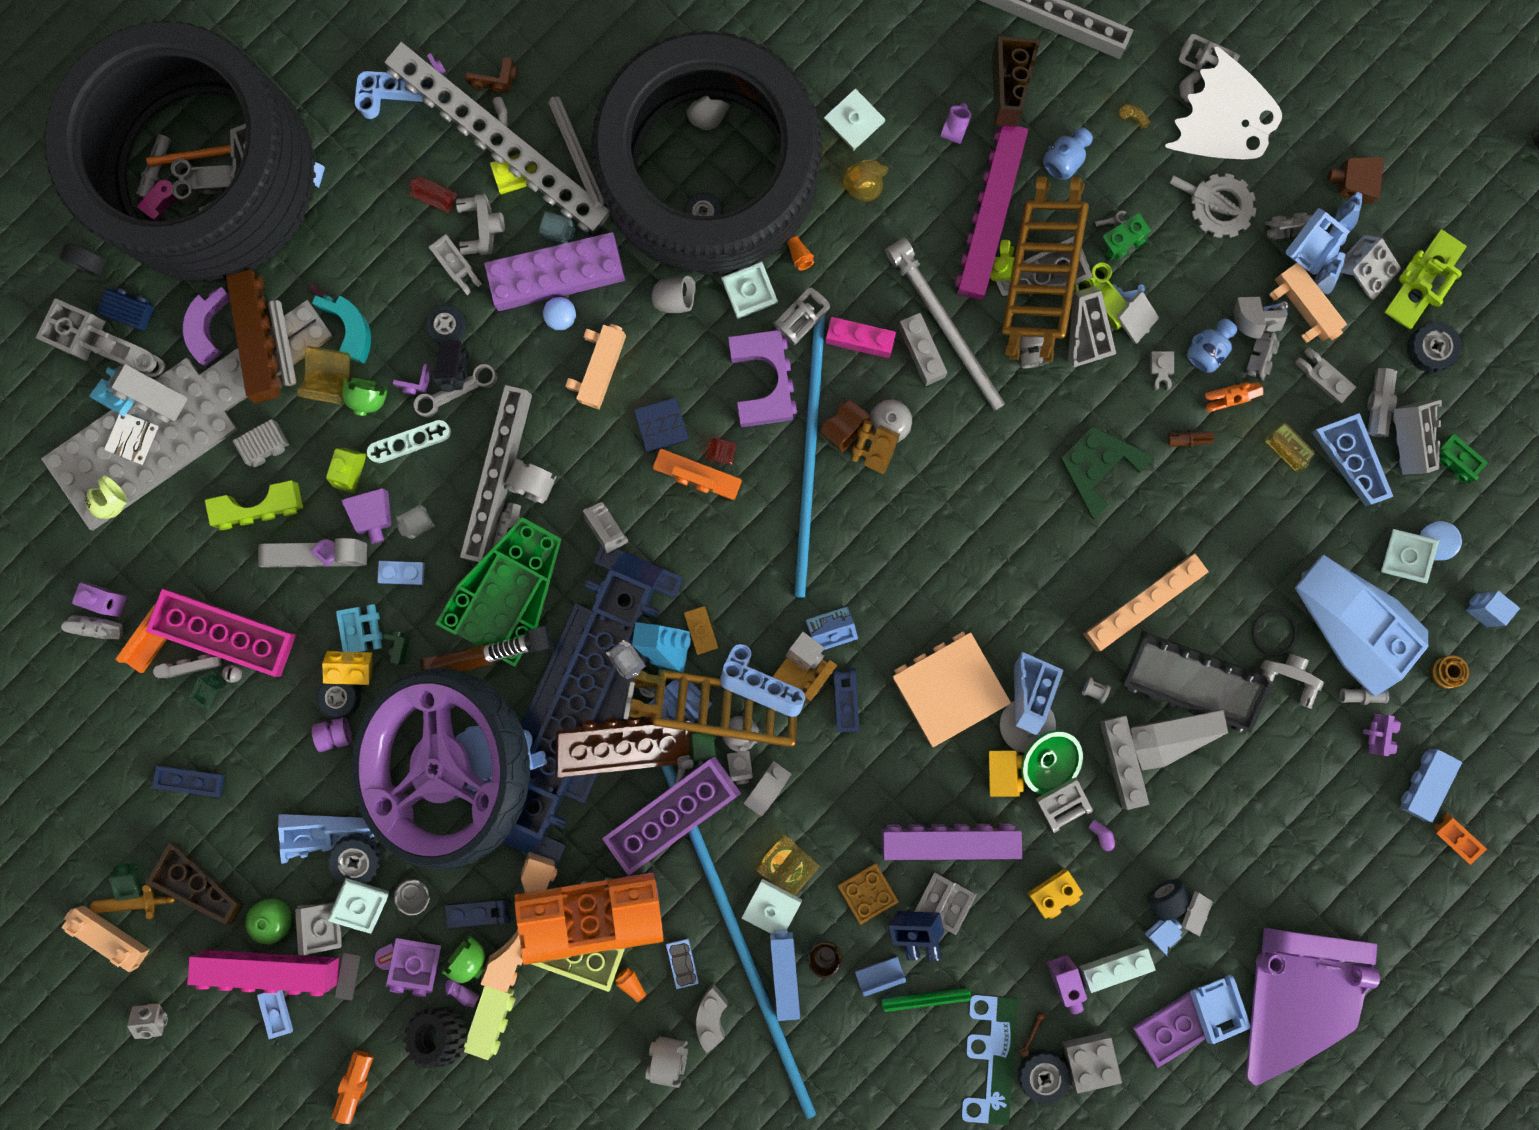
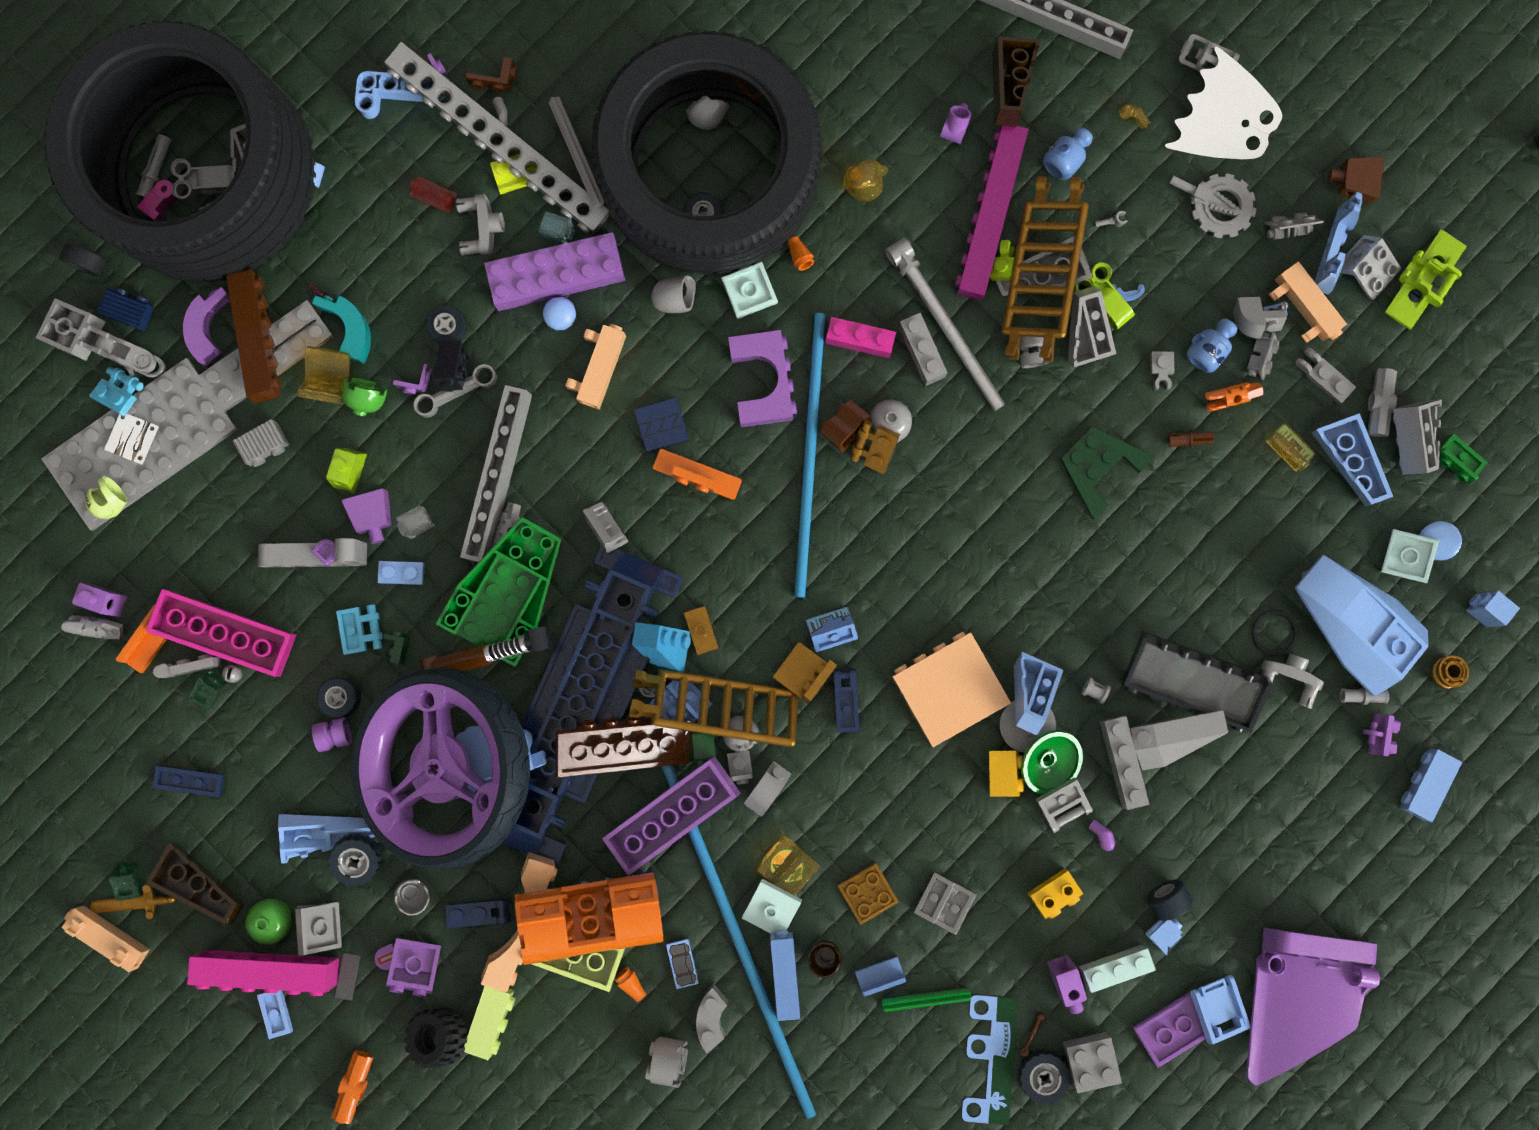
(146, 393): light grey wedge -> none
(147, 1021): light grey brick -> none
(189, 155): orange bar -> none
(281, 498): lime arch -> none
(282, 343): light grey axle -> none
(347, 667): yellow brick -> none
(358, 905): light aqua plate -> none
(408, 438): light aqua beam -> none
(453, 262): light grey hinge -> none
(462, 994): medium lavender arm -> none
(466, 961): bright green cylinder -> none
(530, 480): light grey brick -> none
(626, 660): clear brick -> none
(628, 698): light grey piece -> none
(683, 762): light grey hand -> none
(721, 451): clear red slope -> none
(786, 699): light blue beam -> none
(806, 313): light grey piece -> none
(806, 652): light grey brick -> none
(854, 119): light aqua plate -> none
(916, 930): dark blue brick -> none
(951, 843): medium lavender brick -> none
(1125, 236): green bracket -> none
(1137, 317): light grey piece -> none
(1145, 603): light nougat arch -> none
(1187, 85): light grey arm -> none
(1197, 913): light grey piece -> none
(1314, 245): light blue container -> none
(1430, 359): black wheel -> none
(1459, 839): orange hinge -> none

